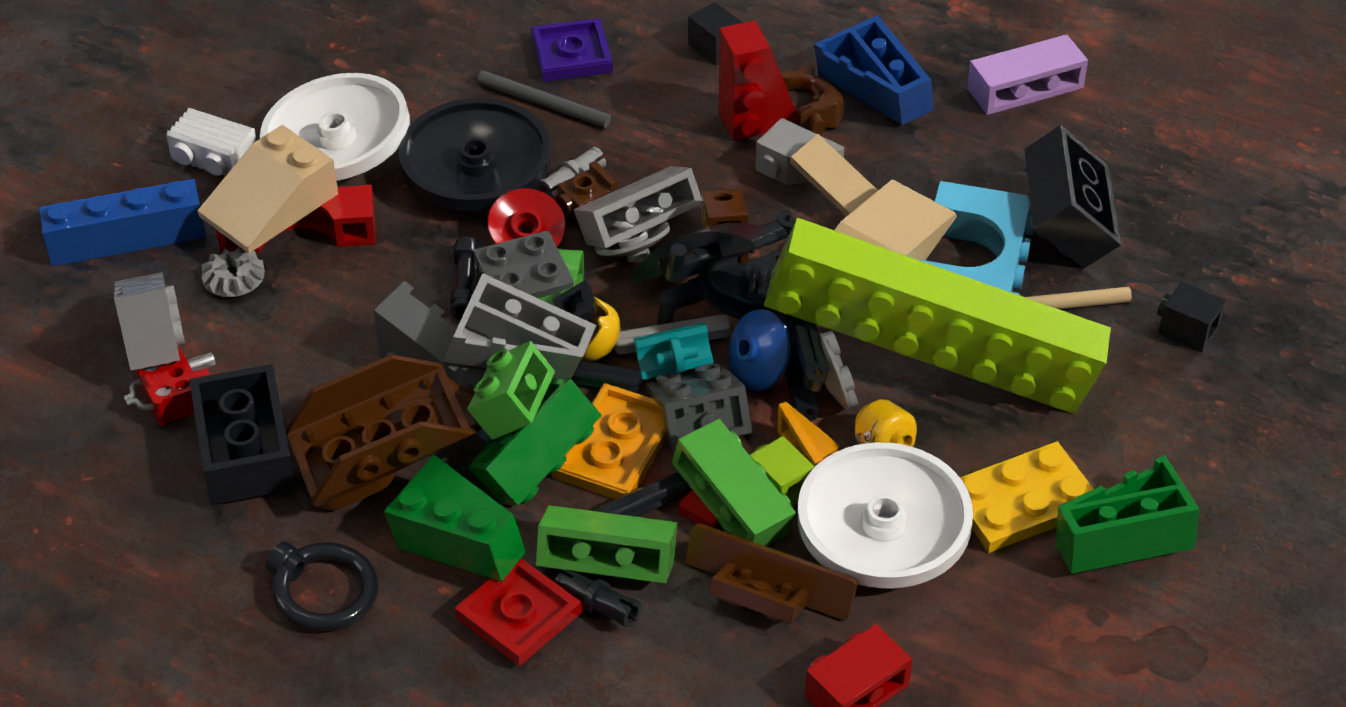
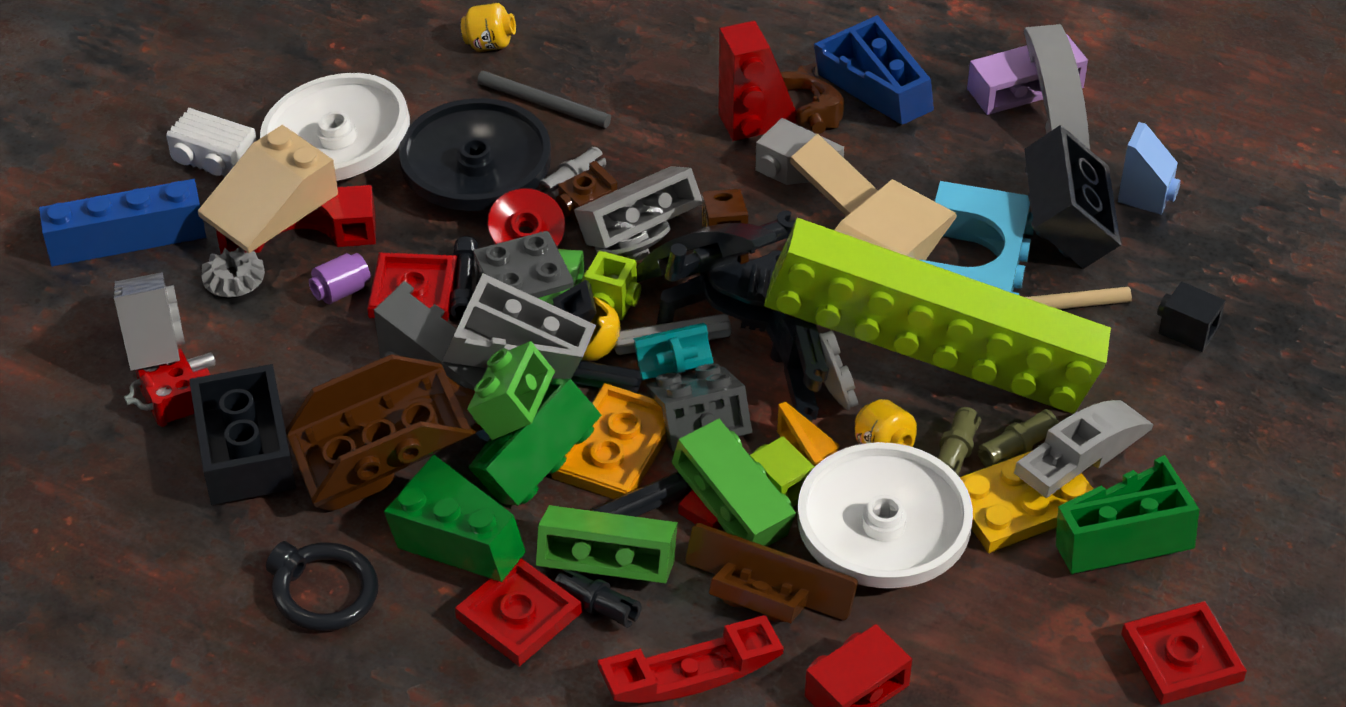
(339, 277): none -> medium lavender brick
(429, 275): none -> red plate
(488, 27): none -> yellow head
(571, 49): dark purple tile -> none
(614, 281): none -> lime brick
(694, 668): none -> red slope
(704, 29): black brick -> none
(759, 350): blue dish -> none
(958, 441): none -> olive pin
(1017, 438): none -> olive pin
(1058, 79): none -> light grey slope
(1080, 441): none -> light grey slope
(1148, 173): none -> light blue slope
(1183, 652): none -> red plate

